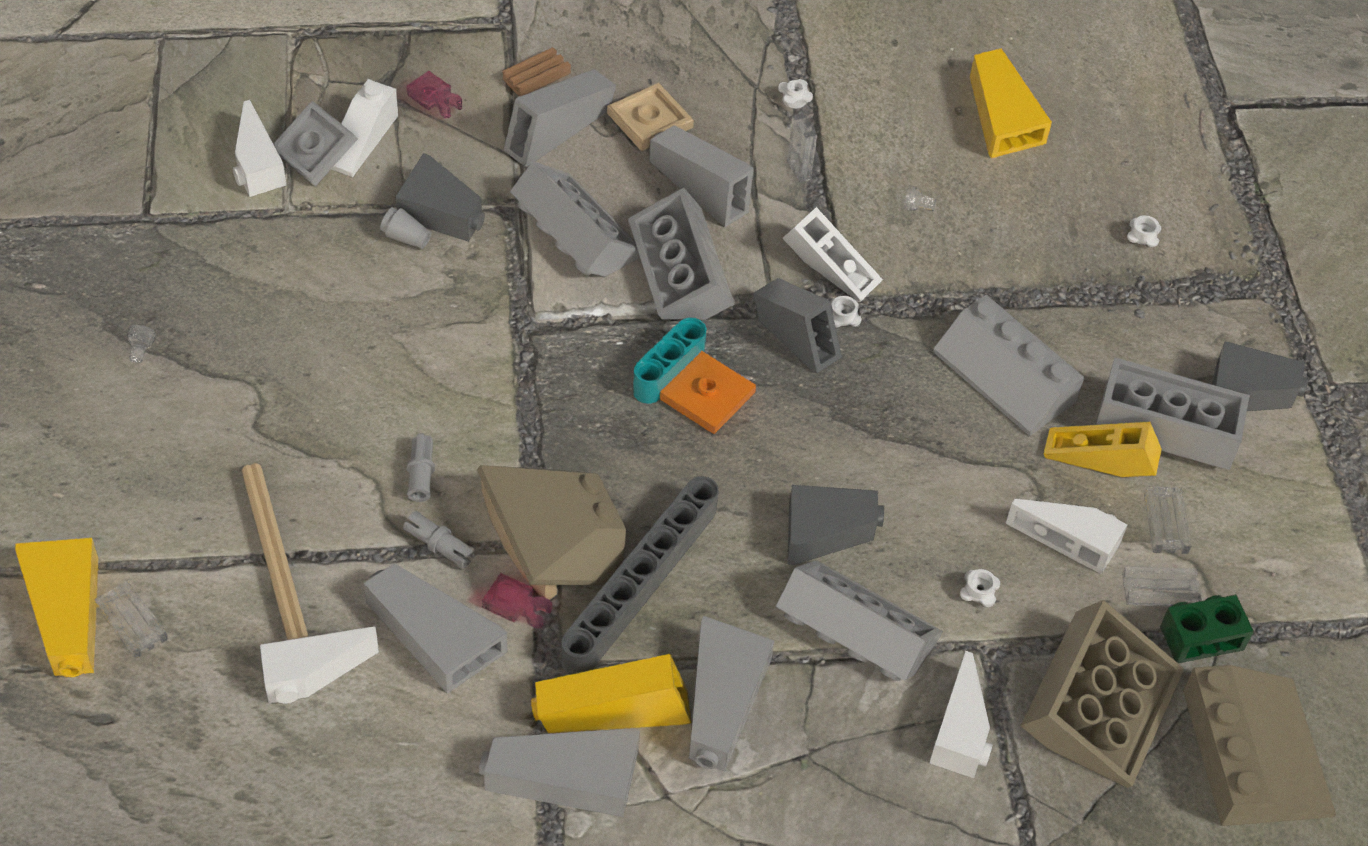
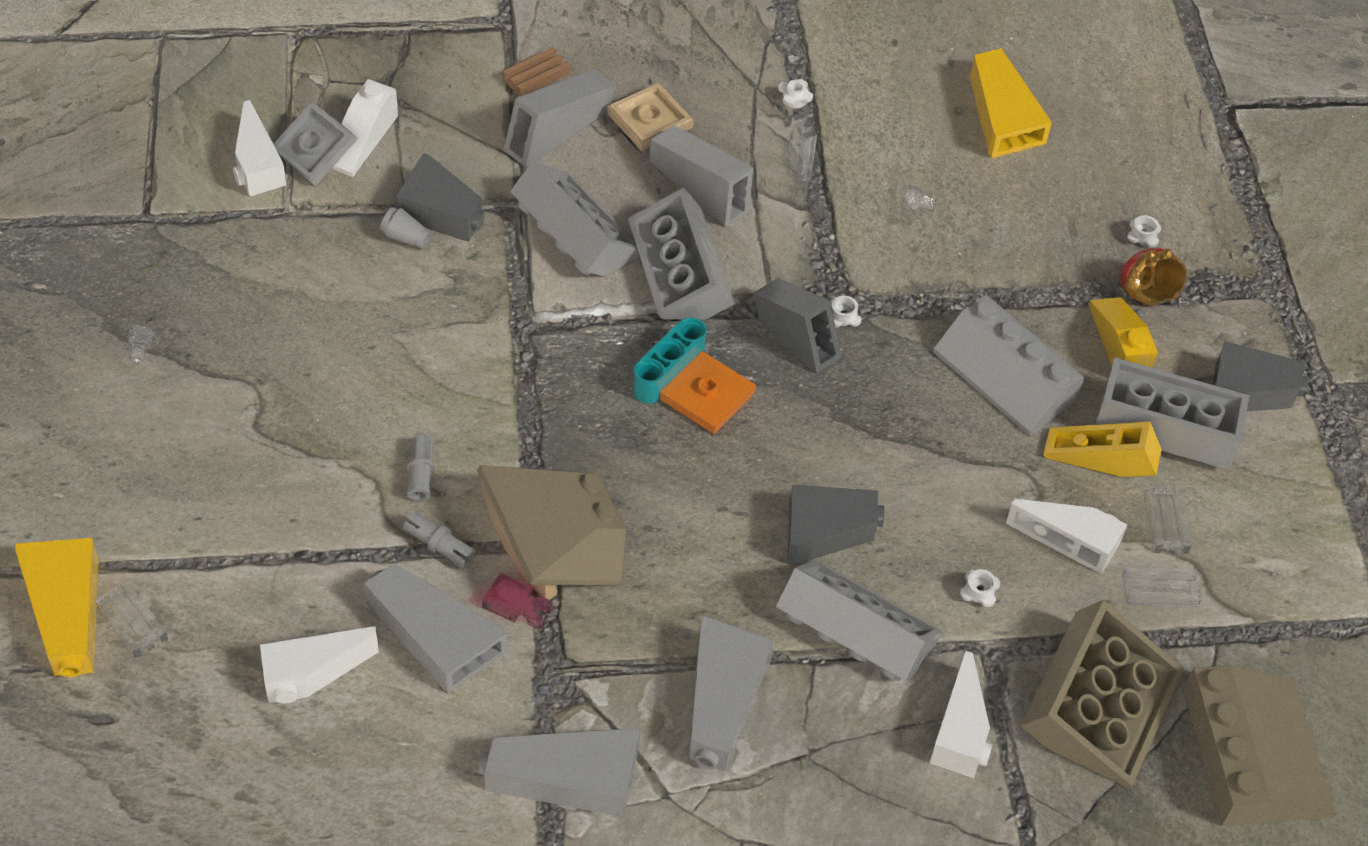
(274, 552): tan axle -> none
(431, 92): clear pink plate -> none
(614, 698): yellow slope -> none
(639, 588): dark grey beam -> none
(832, 255): white slope -> none
(1123, 332): none -> yellow slope
(1153, 276): none -> pearl gold hair
(1207, 634): dark green brick -> none

